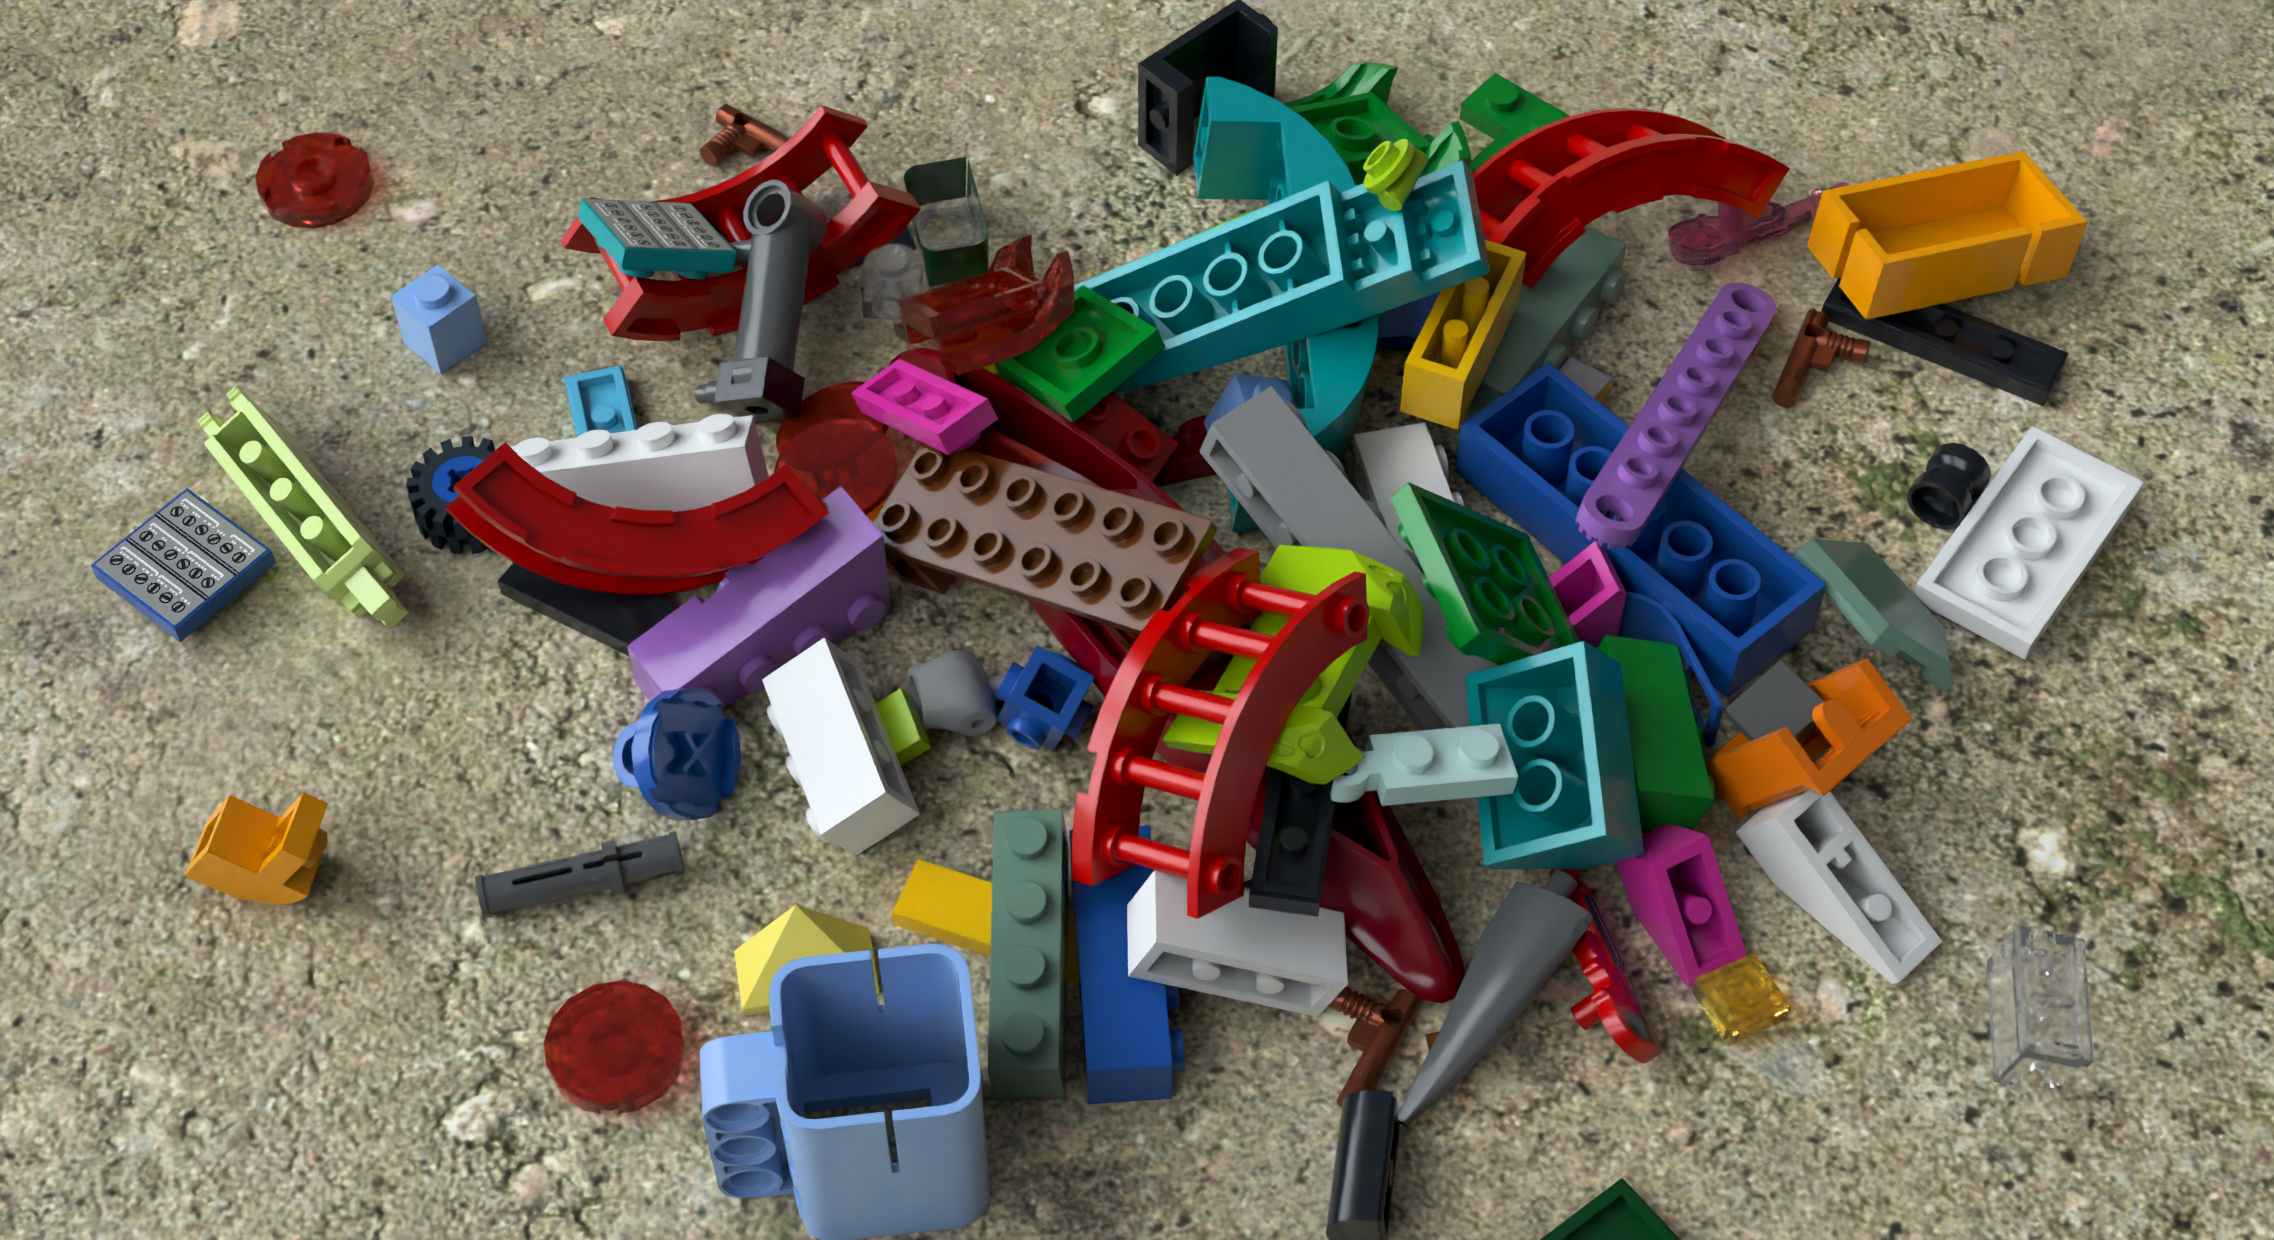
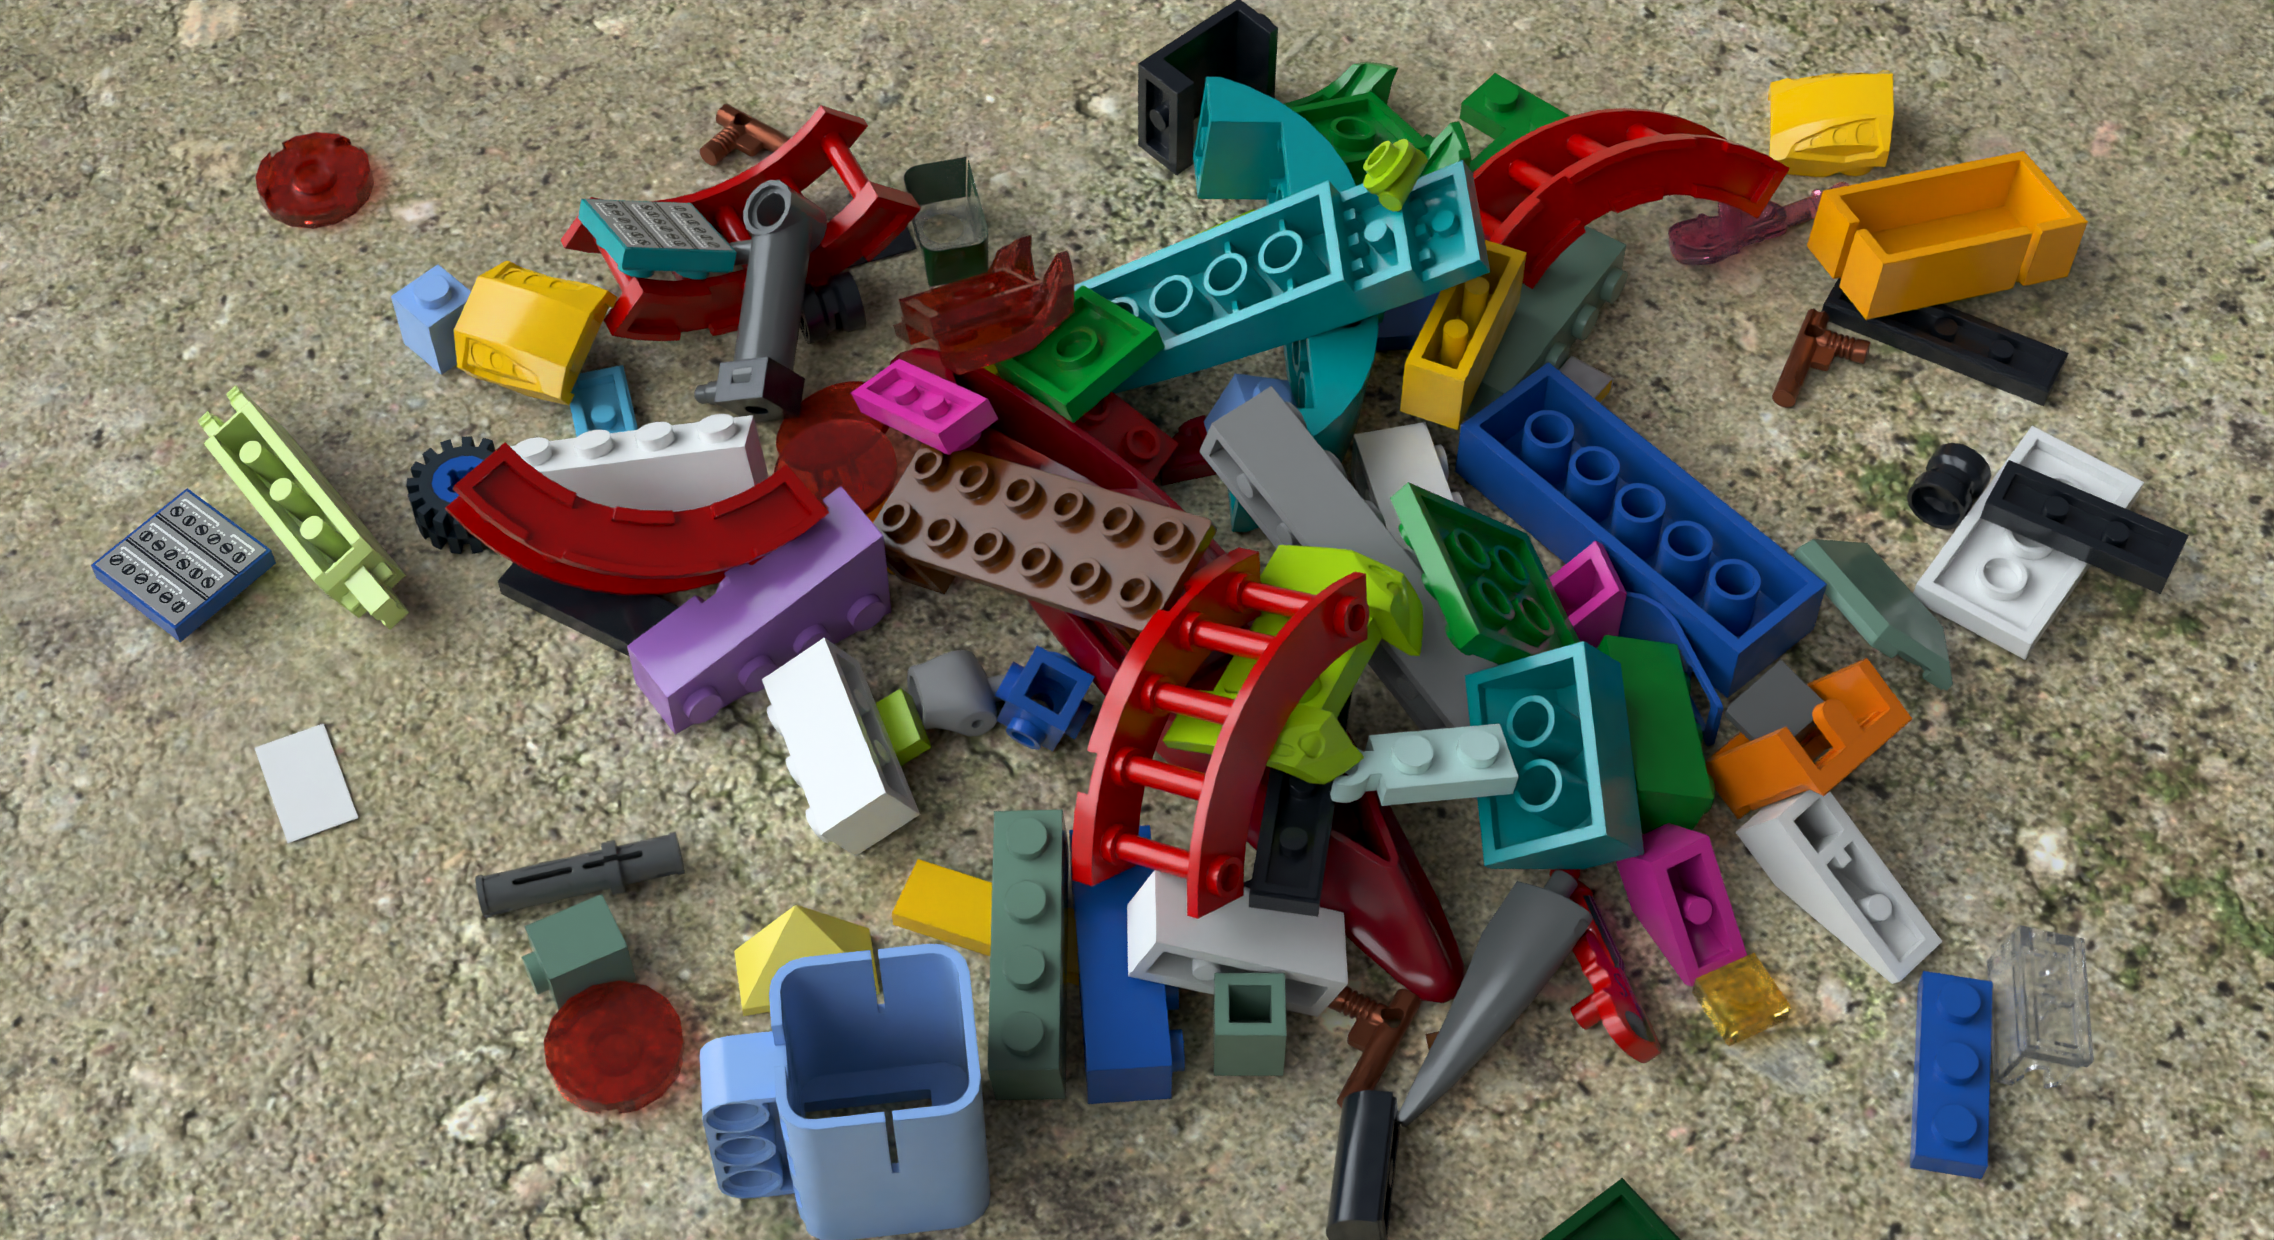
(259, 853): light orange brick -> none
(306, 783): none -> white sticker
(529, 330): none -> yellow slope
(576, 951): none -> sand green brick
(680, 754): blue tile -> none
(831, 308): none -> black wheel
(889, 275): clear plate -> none
(1249, 1024): none -> sand green brick
(1675, 416): medium lavender plate -> none
(1832, 123): none -> yellow slope
(1952, 1075): none -> blue plate
(2084, 526): none -> black plate

